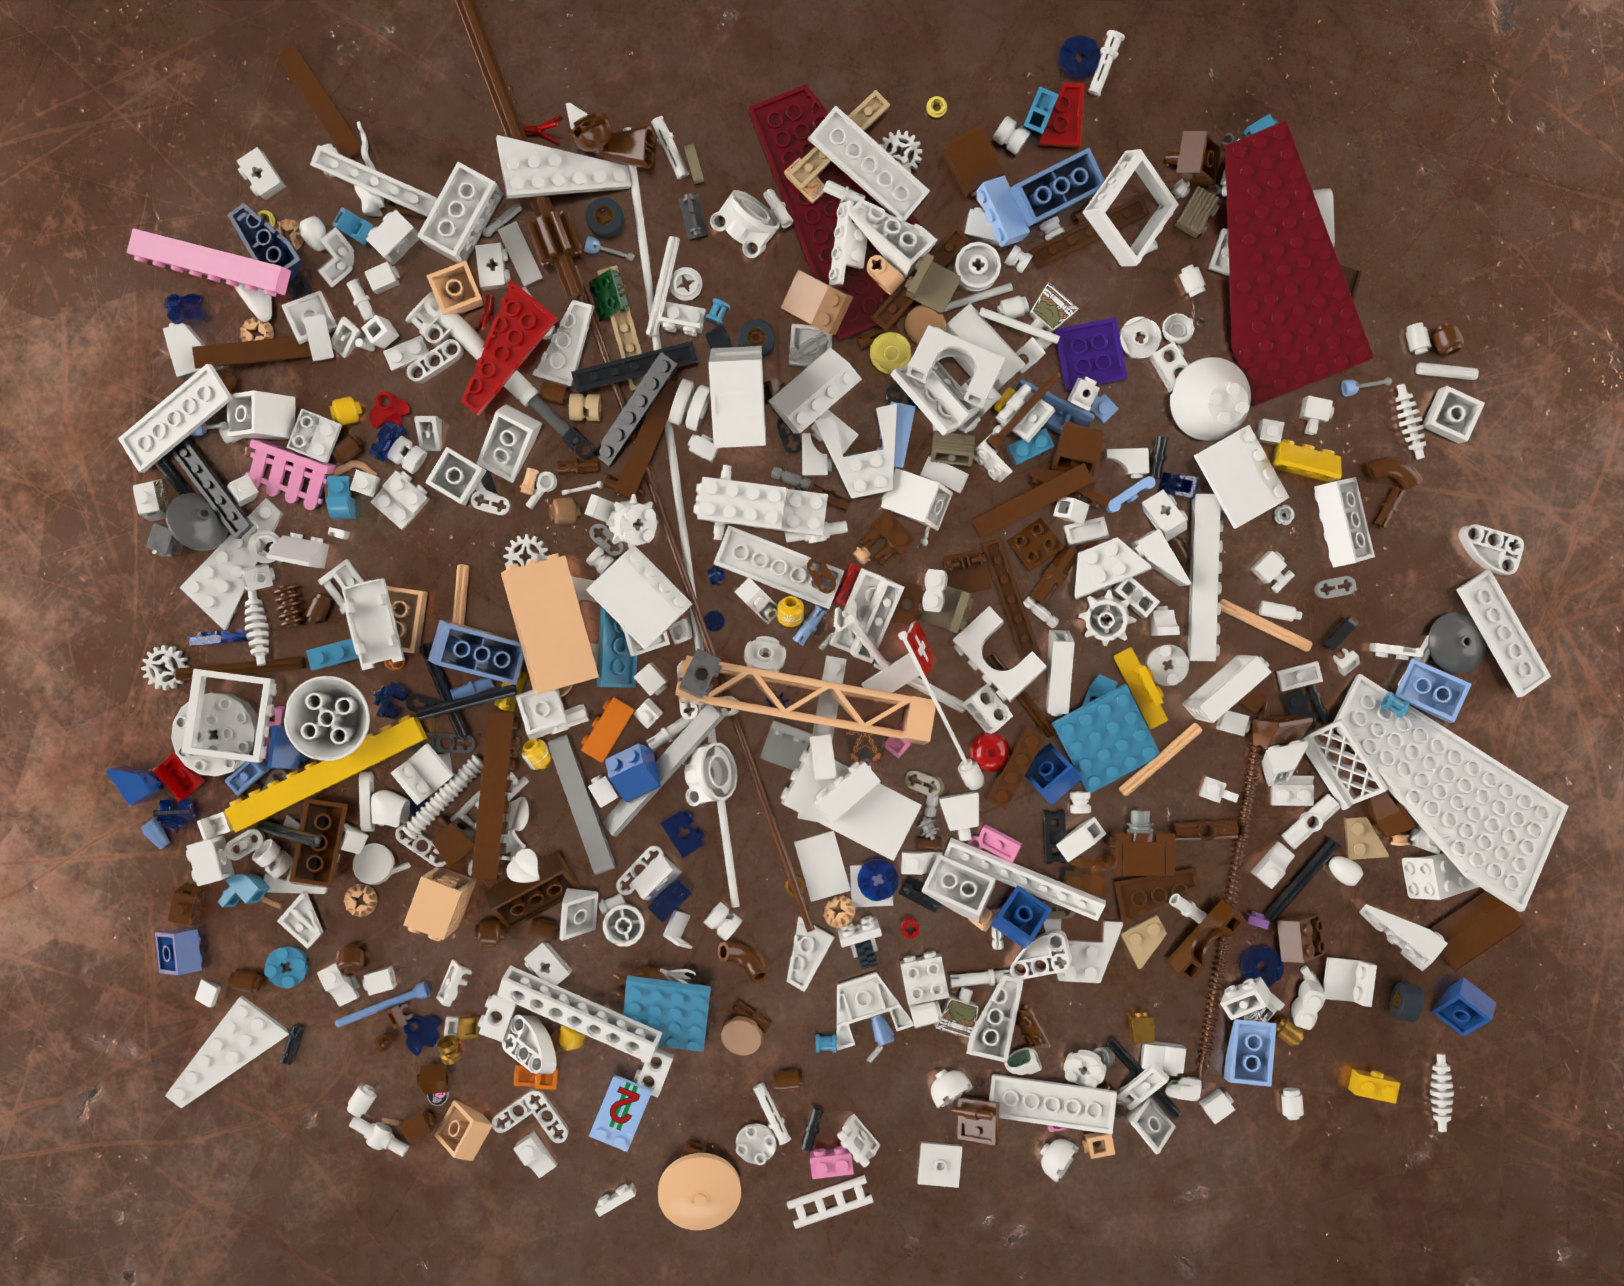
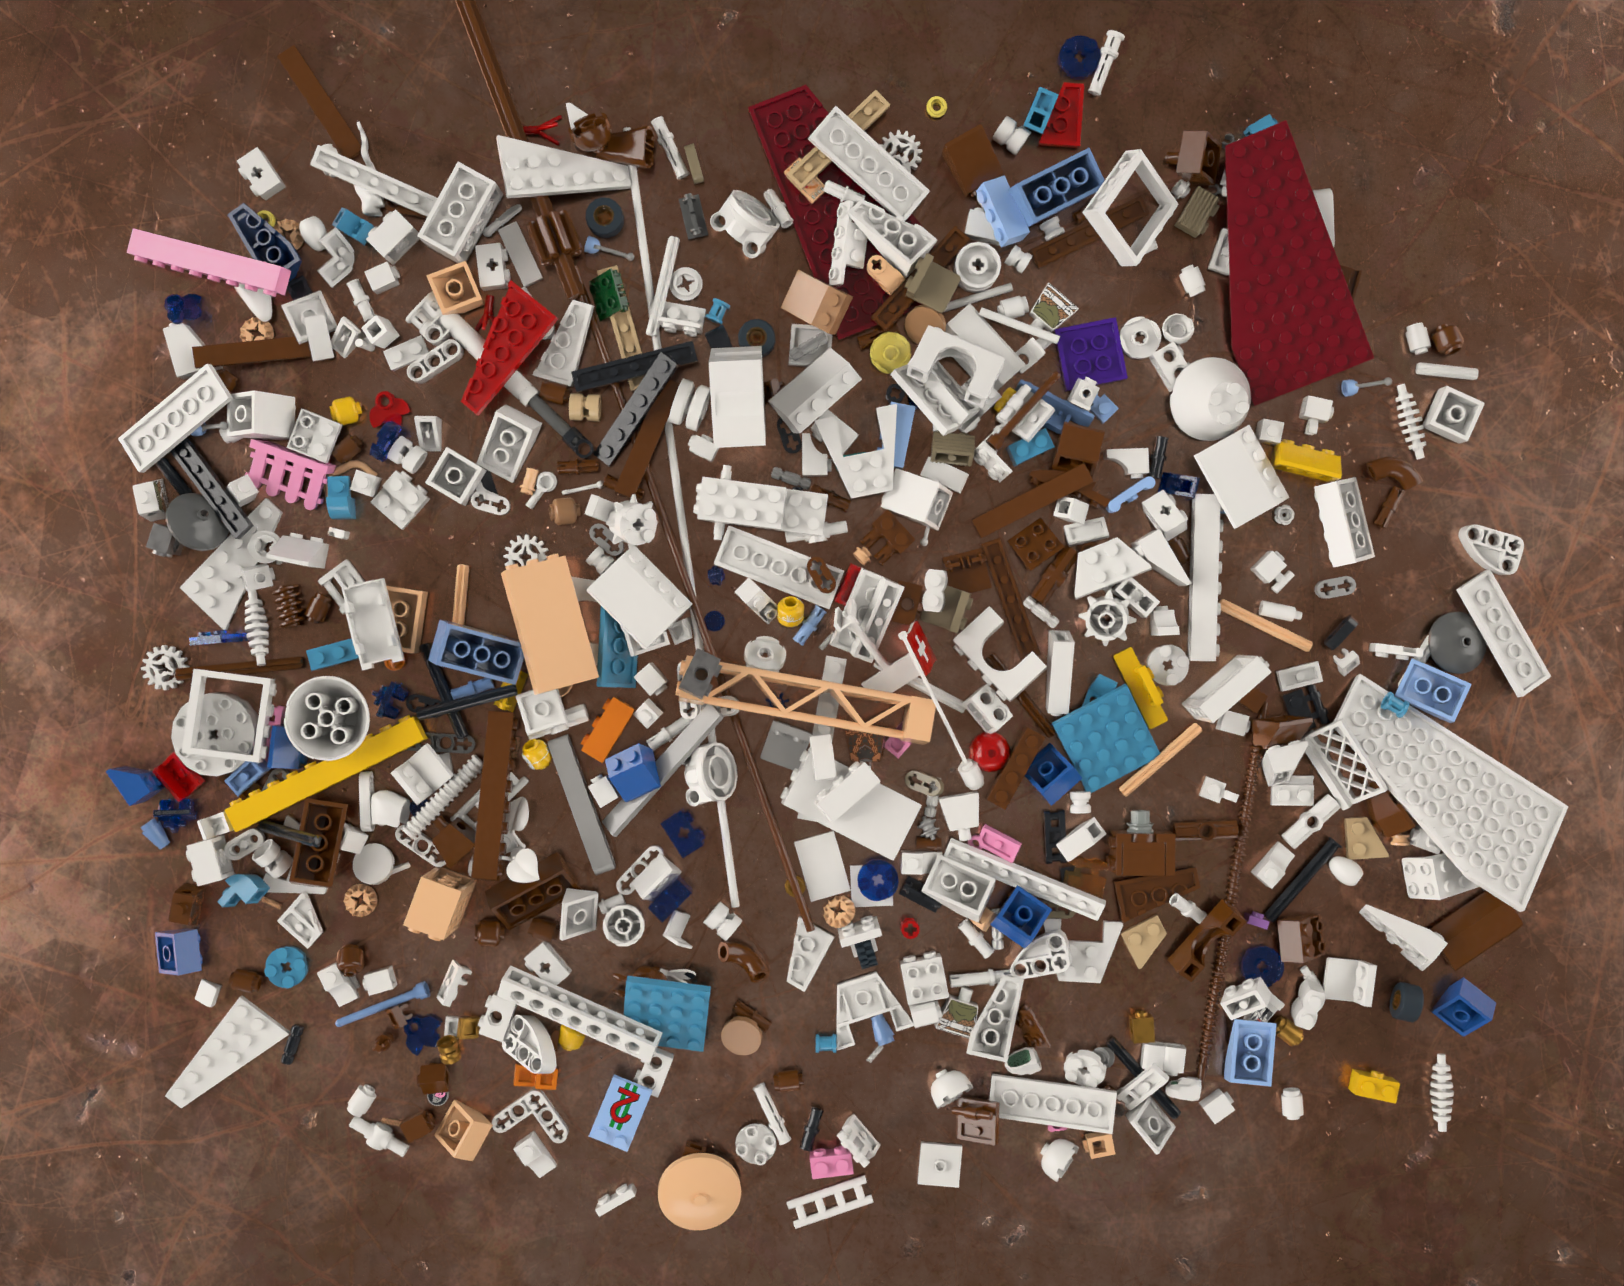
(976, 938): none -> white pin

